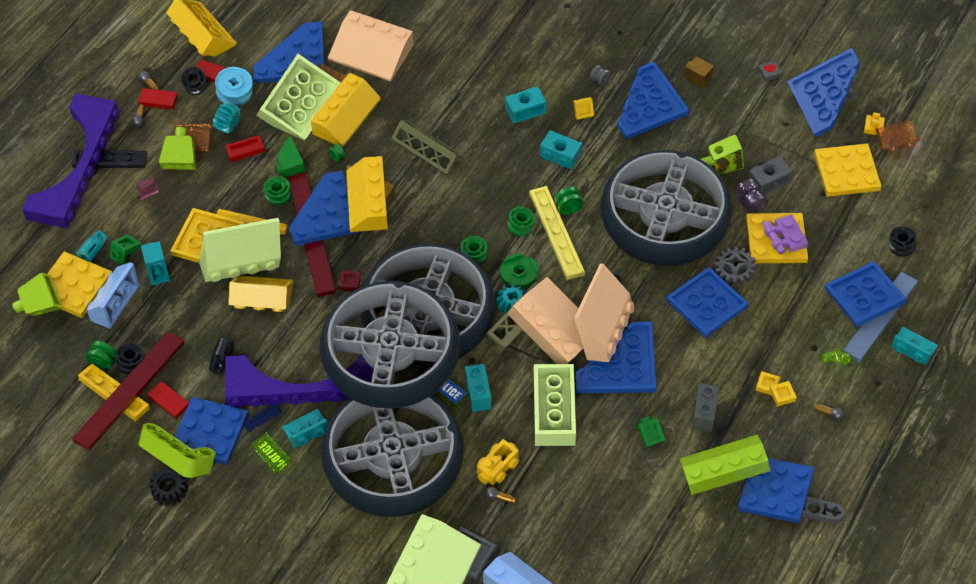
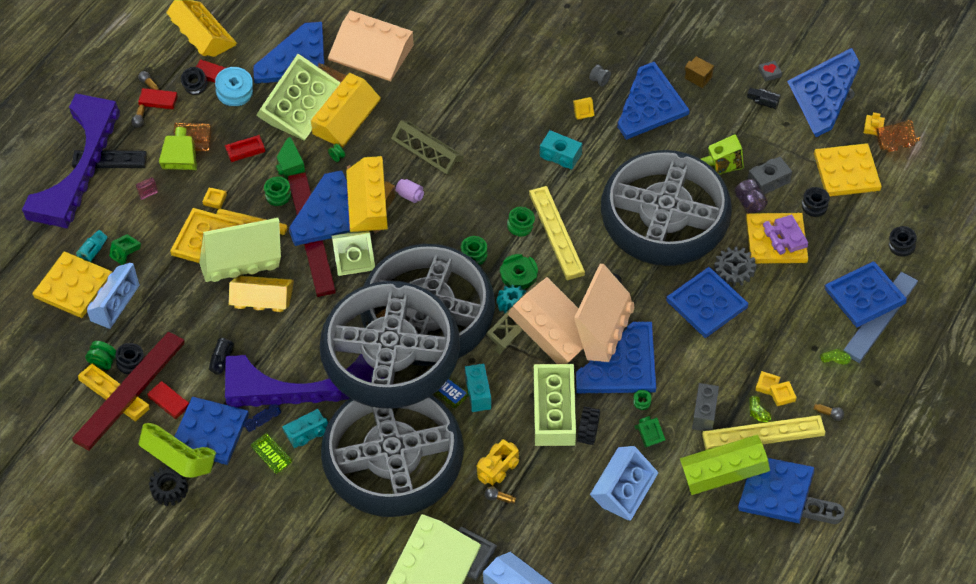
(38, 296): lime torso -> none
(155, 263): teal brick -> none
(214, 198): none -> yellow tile
(226, 117): teal gear -> none
(349, 280): dark red tile -> none
(353, 252): none -> yellowish green slope
(409, 190): none -> lavender brick
(525, 105): teal brick -> none
(568, 200): green wheel -> none
(588, 425): none -> black tyre
(624, 482): none -> light blue slope
(642, 394): none -> green bush
(758, 412): none -> clear neon green arm
(764, 97): none -> black hinge
(768, 432): none -> light yellow tile
(815, 201): none -> black wheel
(914, 346): teal bracket -> none

